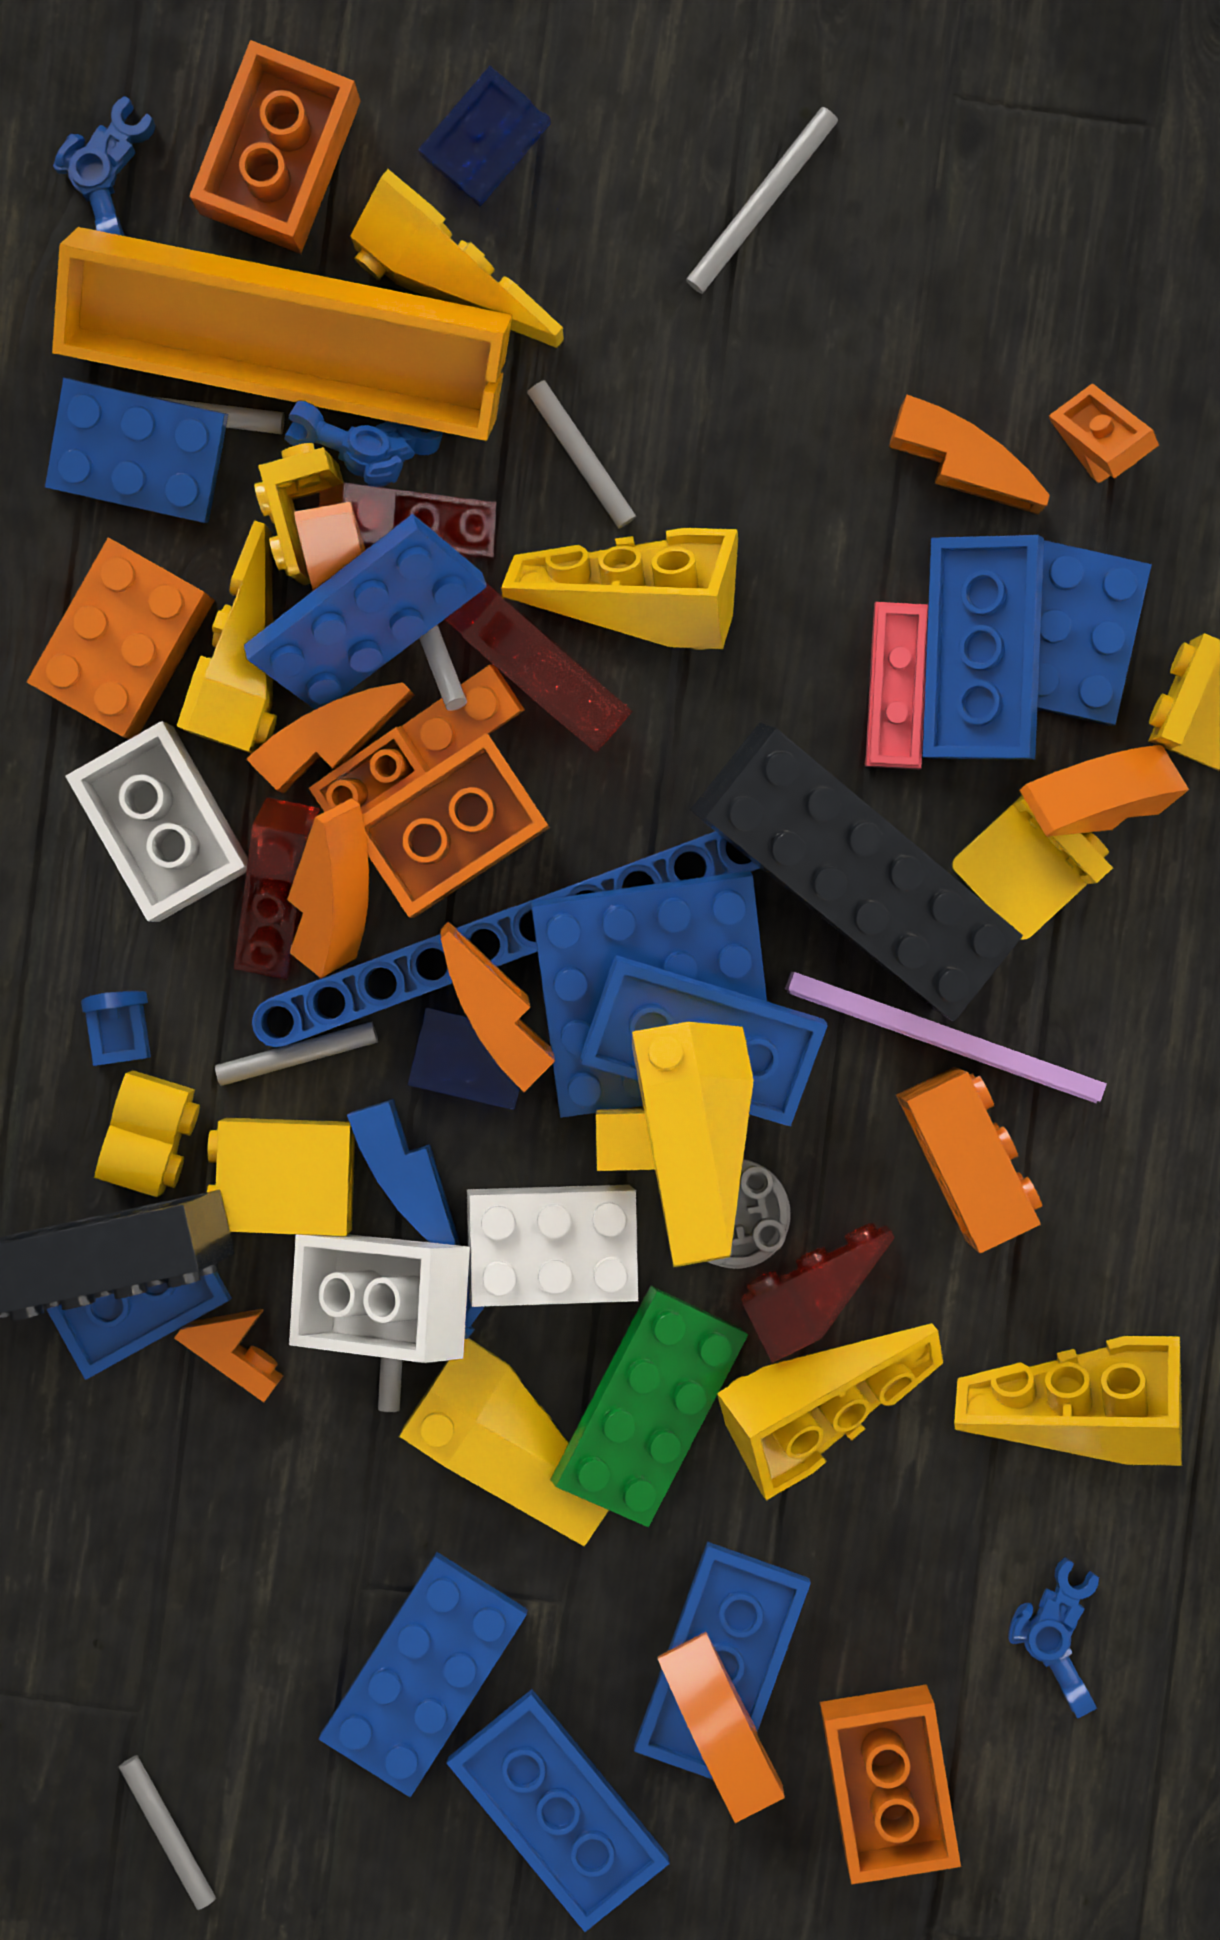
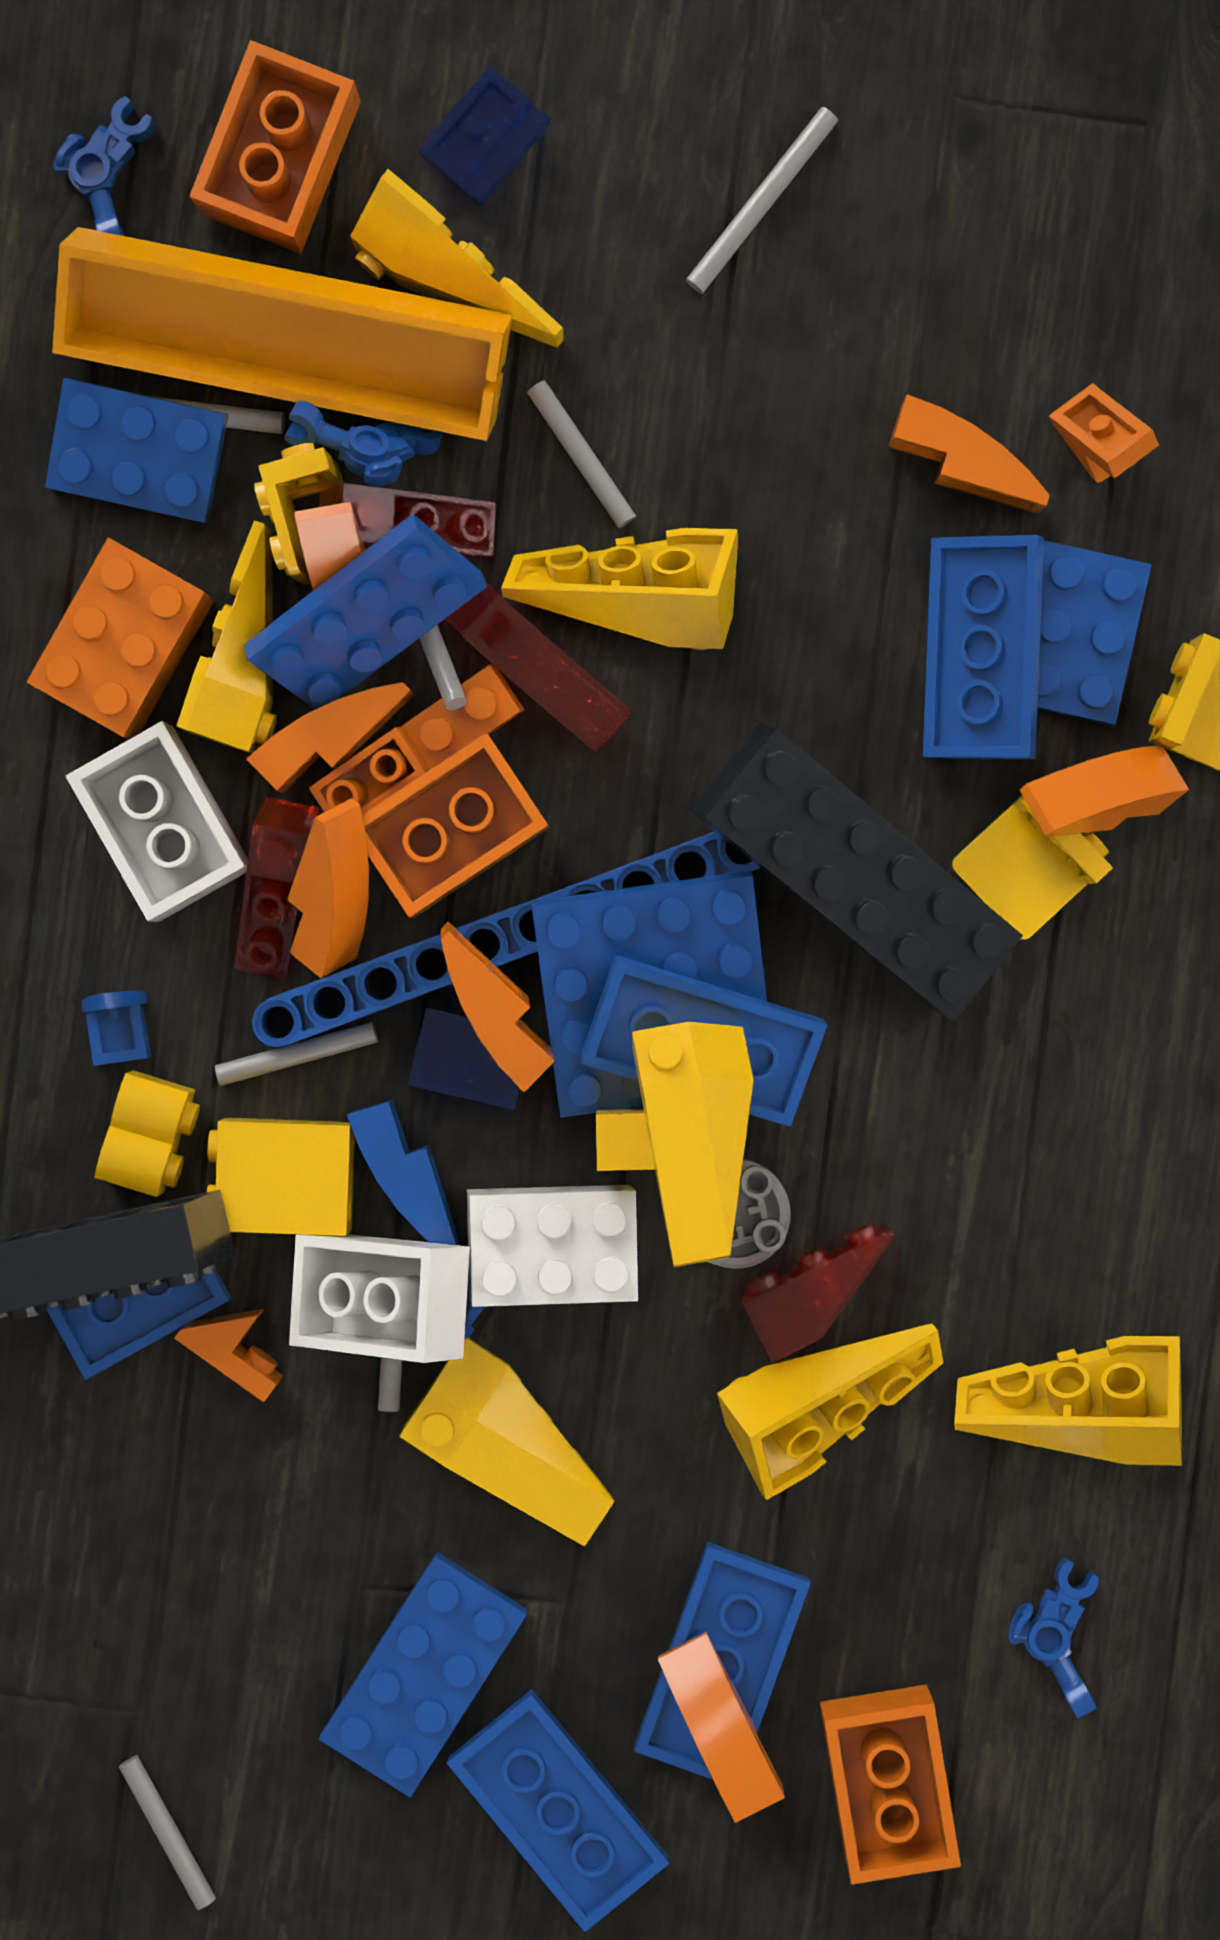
(649, 1407): green plate -> none
(897, 686): coral tile -> none
(945, 1037): lavender tile -> none
(971, 1158): orange brick -> none

